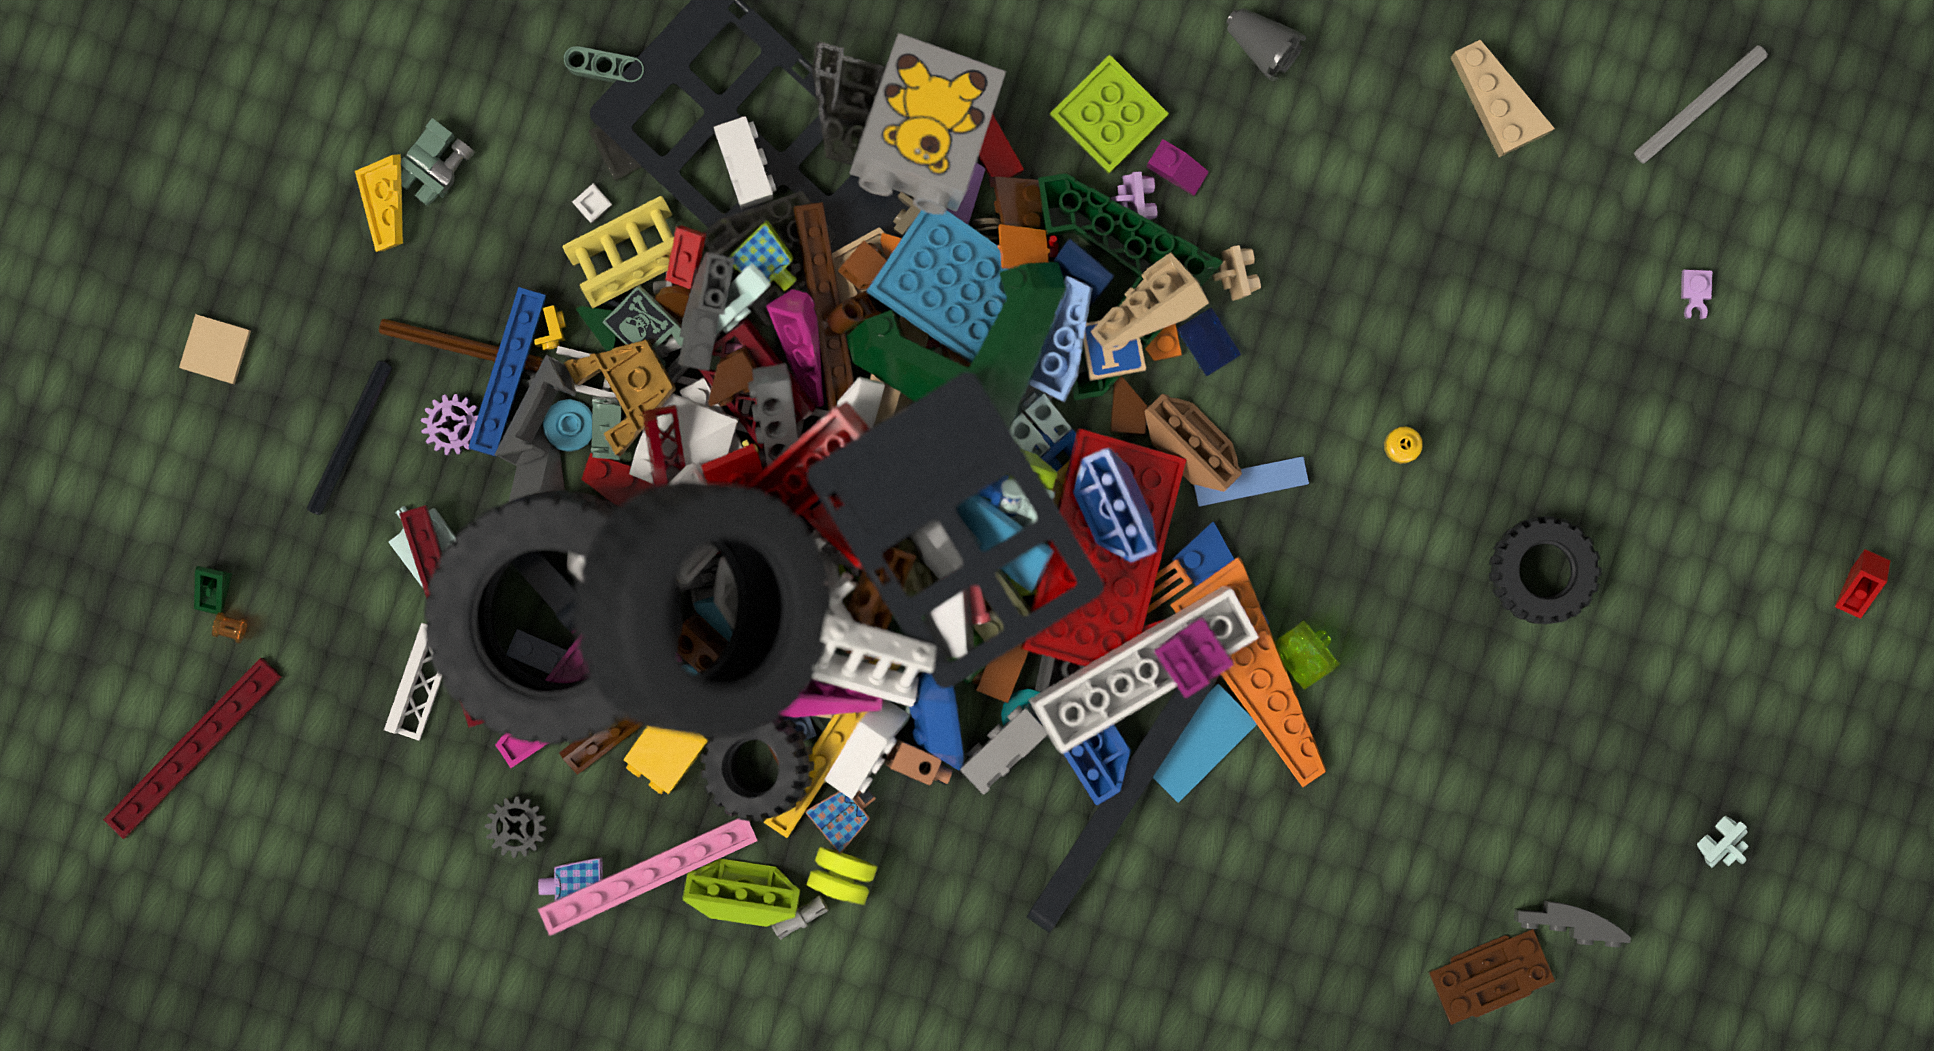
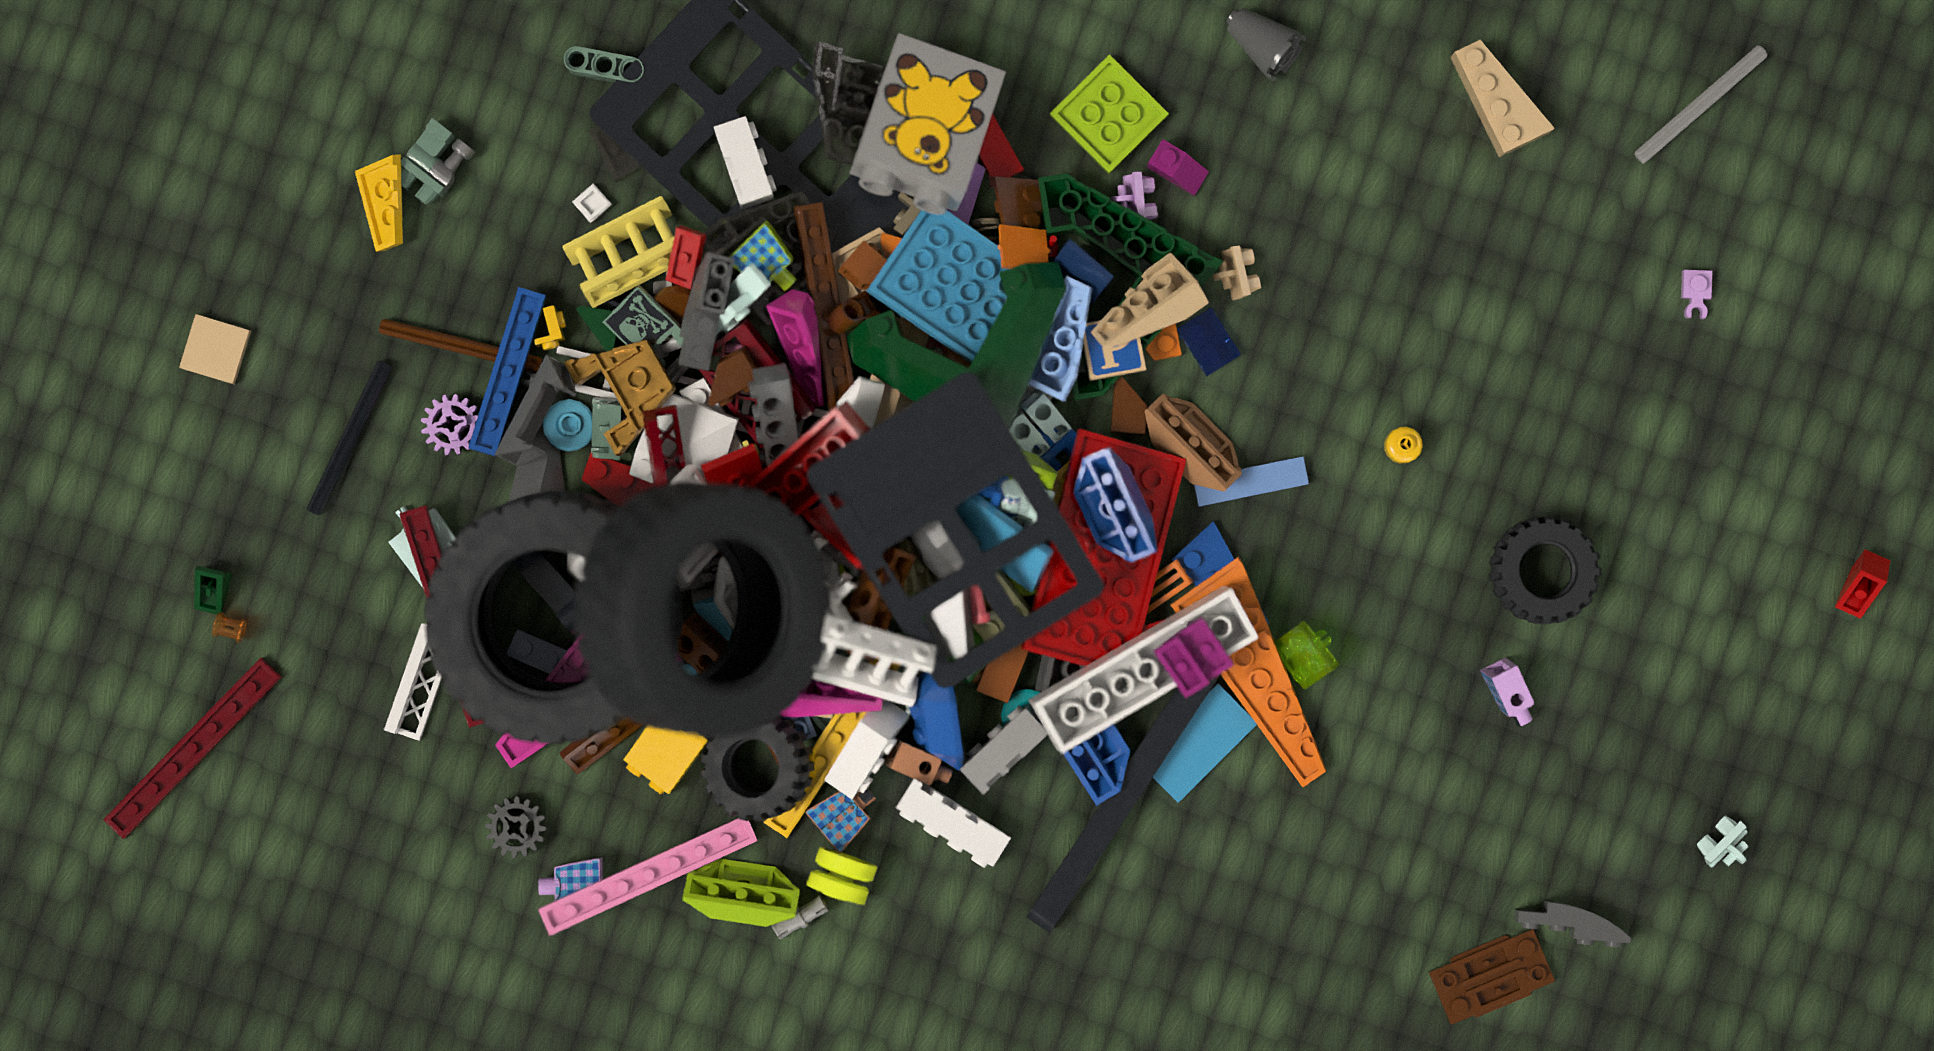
(953, 822): none -> white wedge
(1504, 682): none -> lavender torso

